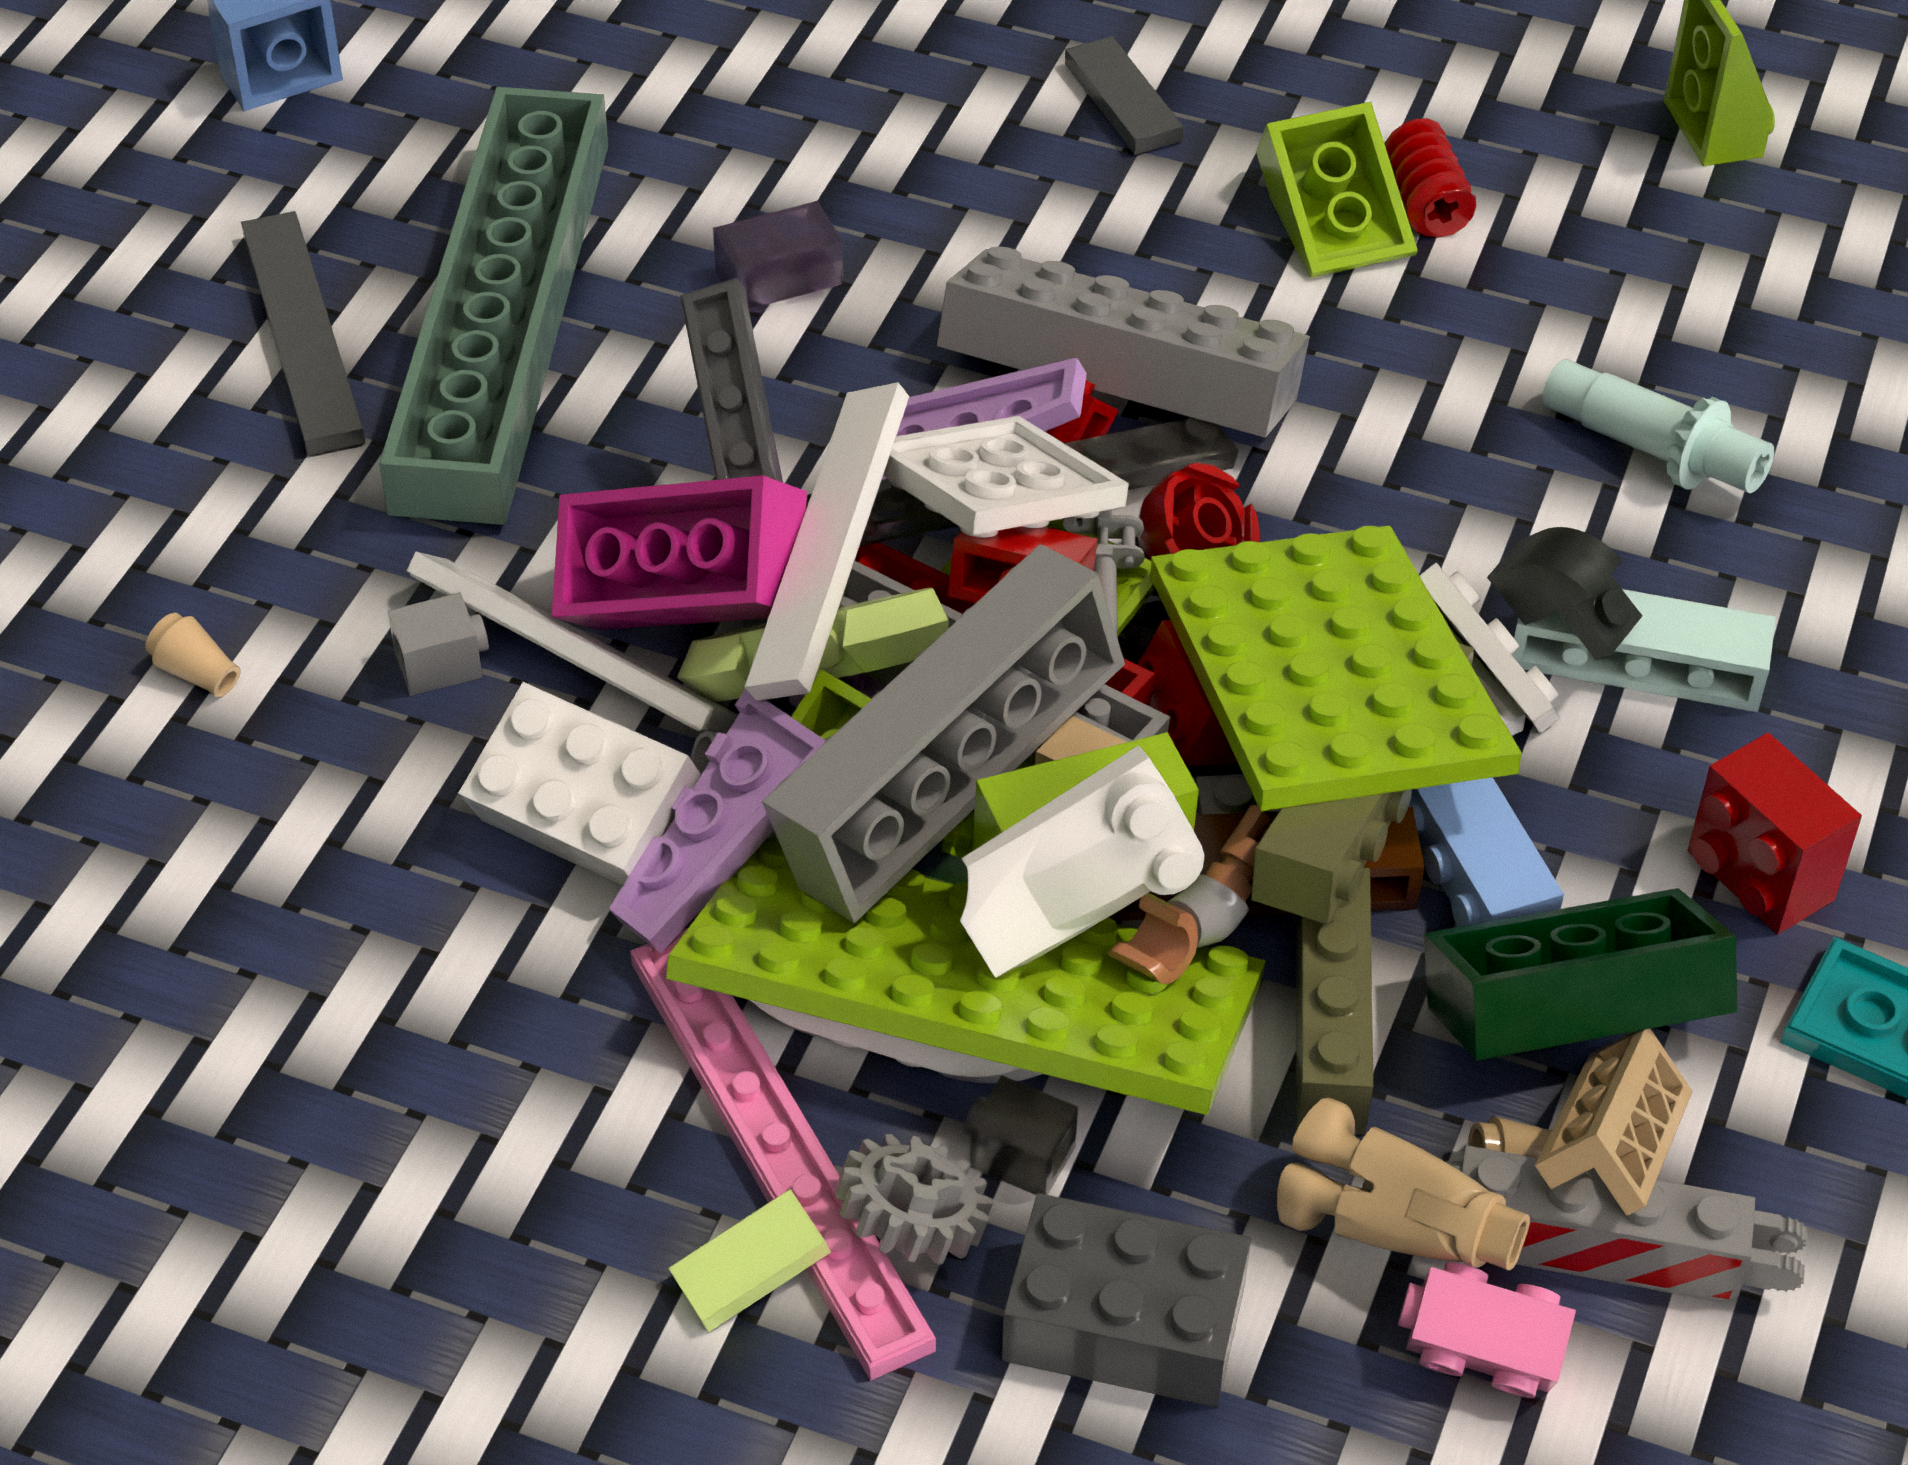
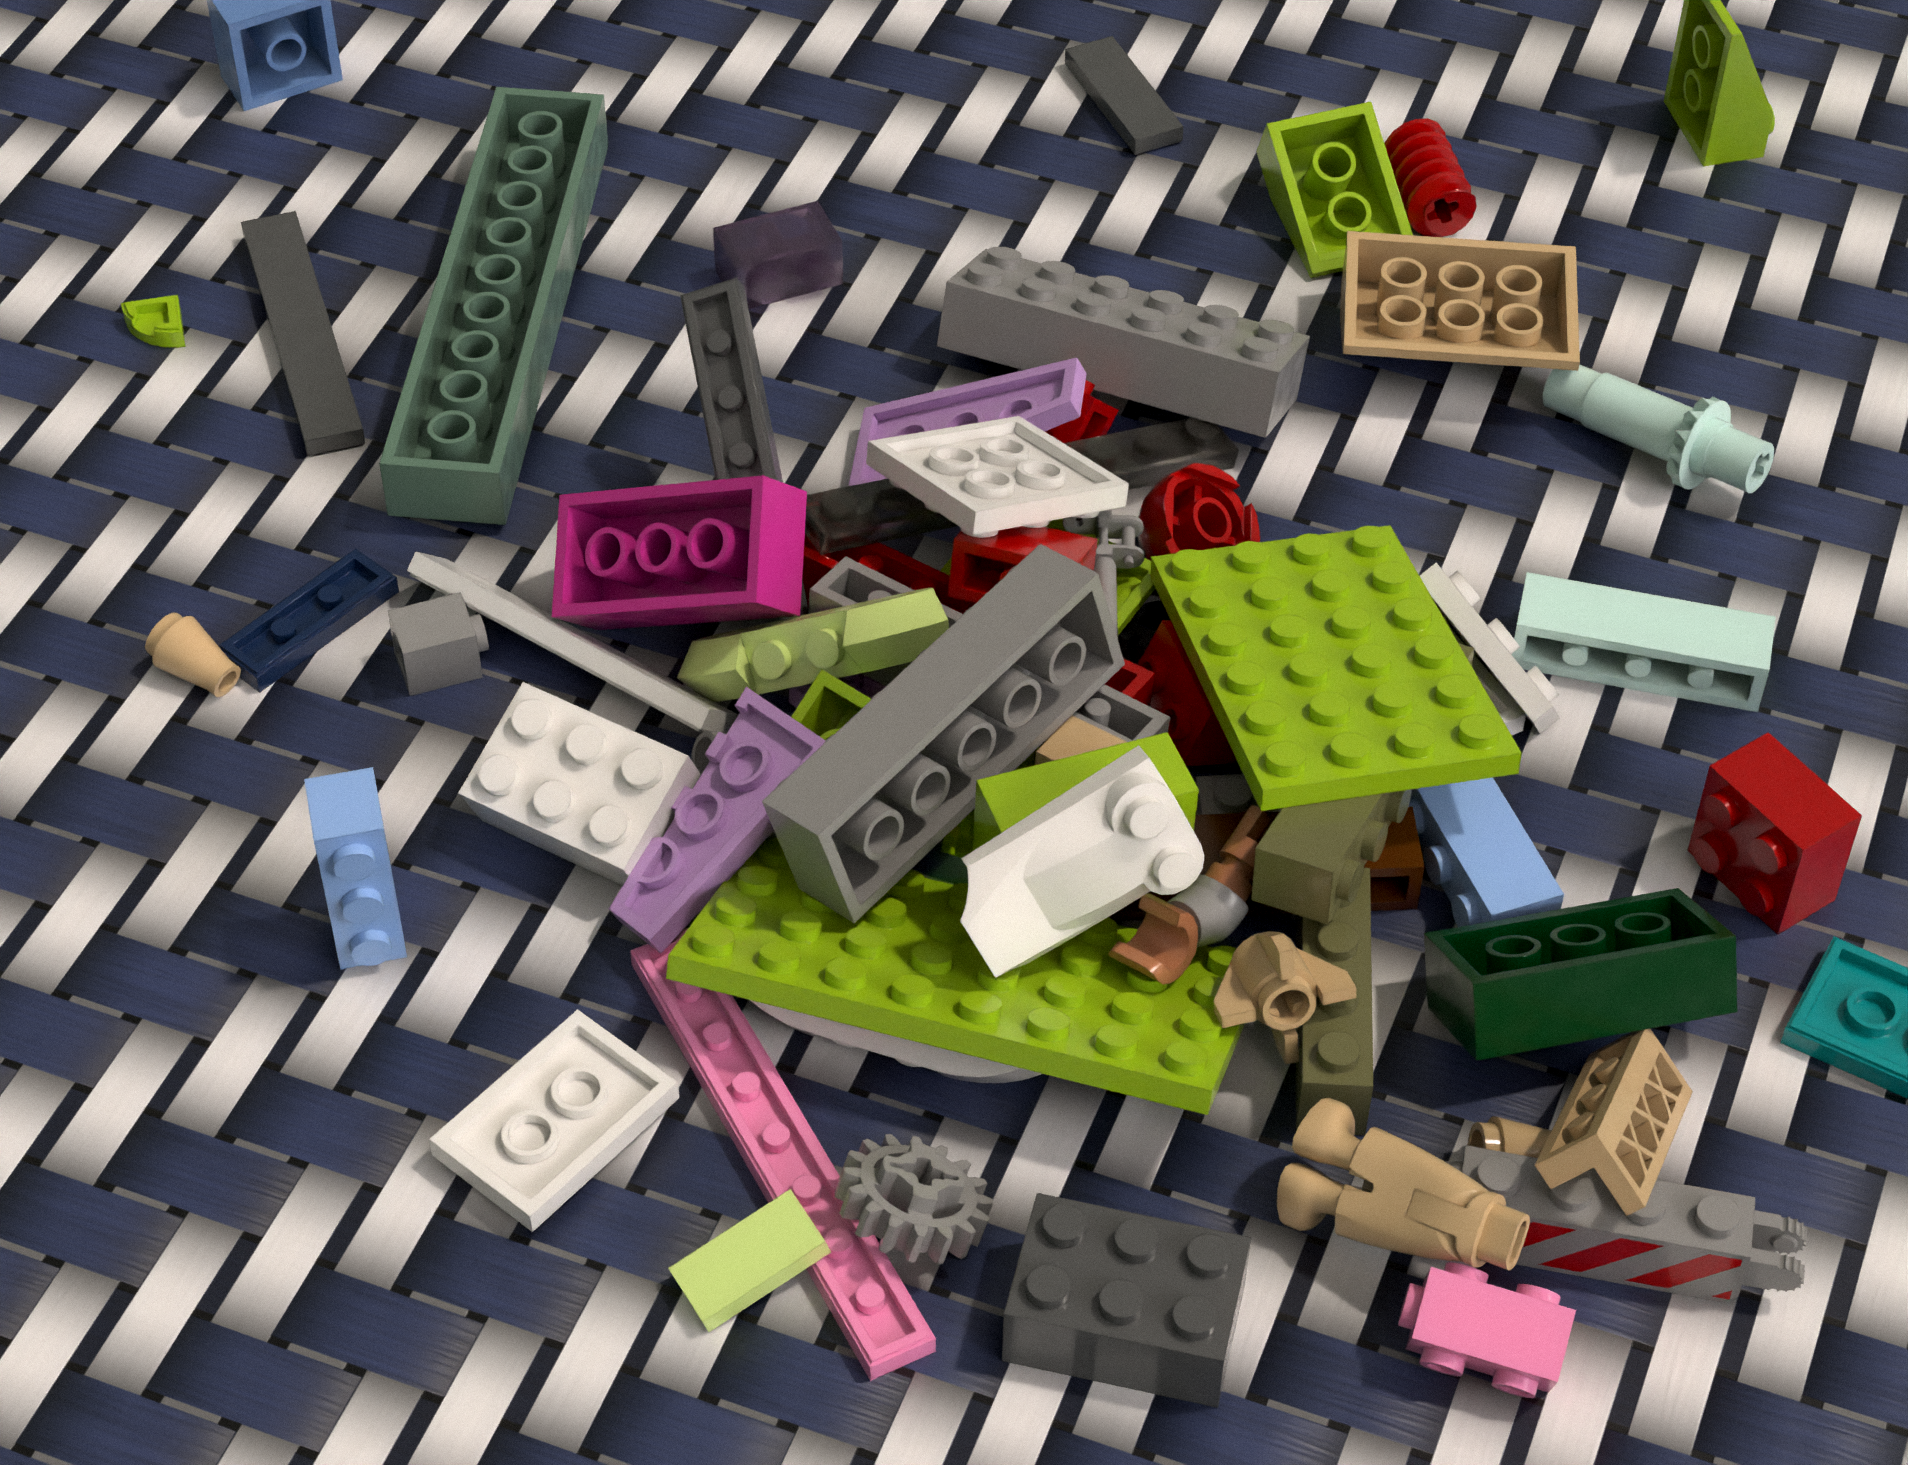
(156, 321): none -> lime tile
(309, 619): none -> dark blue tile
(355, 867): none -> light blue brick
(554, 1119): none -> white plate
(827, 543): white tile -> none
(1021, 1135): clear smoke brick -> none
(1278, 987): none -> tan brick
(1460, 300): none -> tan slope
(1572, 576): pearl dark grey brick -> none

